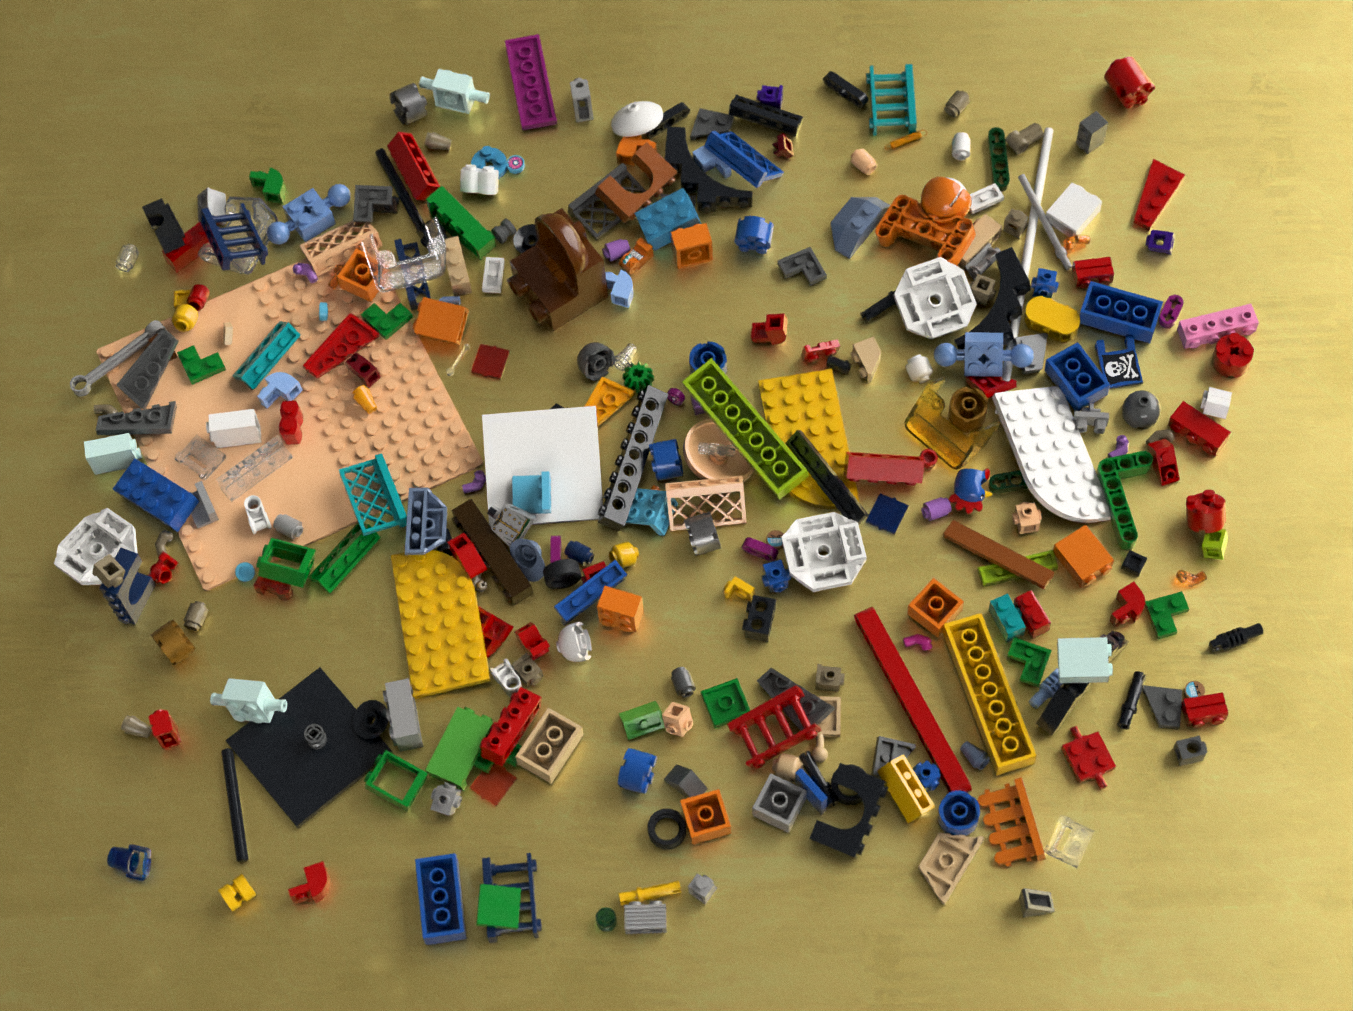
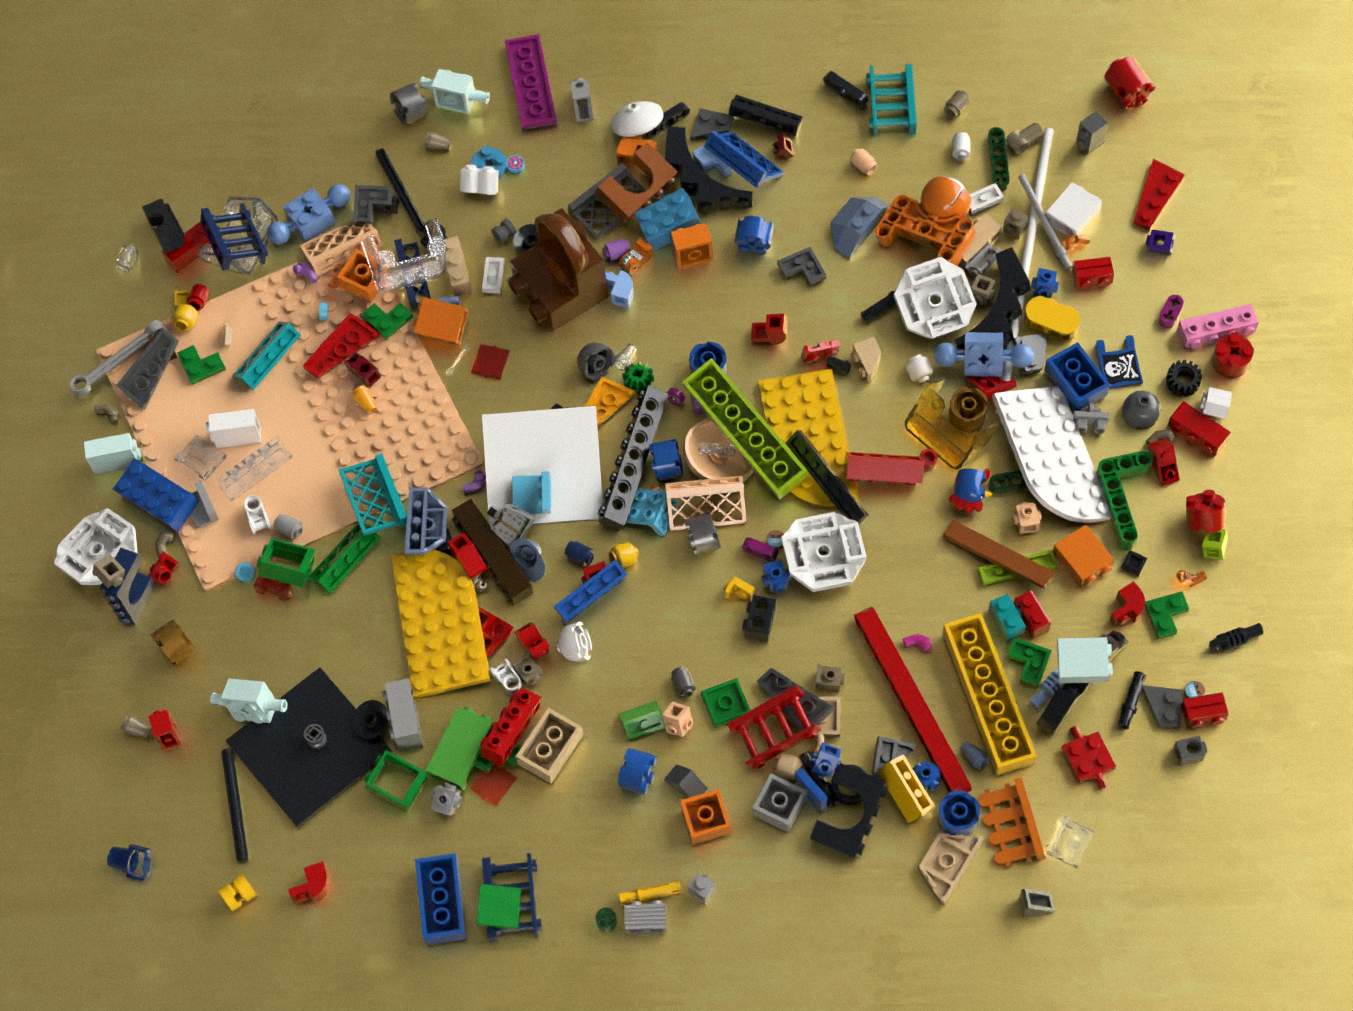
(148, 421): dark grey wing -> none
(195, 616): dark tan brick -> none
(213, 200): light grey panel -> none
(272, 184): green brick -> none
(279, 385): light blue brick -> none
(291, 422): red brick -> none
(413, 165): red brick -> none
(460, 223): green wedge -> none
(556, 549): magenta beam -> none
(562, 574): black tyre -> none
(620, 609): orange brick -> none
(666, 813): black tyre -> none
(771, 96): dark purple brick -> none
(826, 760): none -> blue brick
(887, 513): clear blue piece -> none
(906, 139): light orange piece -> none
(935, 607): orange brick -> none
(936, 508): medium lavender brick -> none
(1120, 312): blue brick -> none
(1121, 447): medium lavender arm -> none
(1181, 387): none -> black tyre

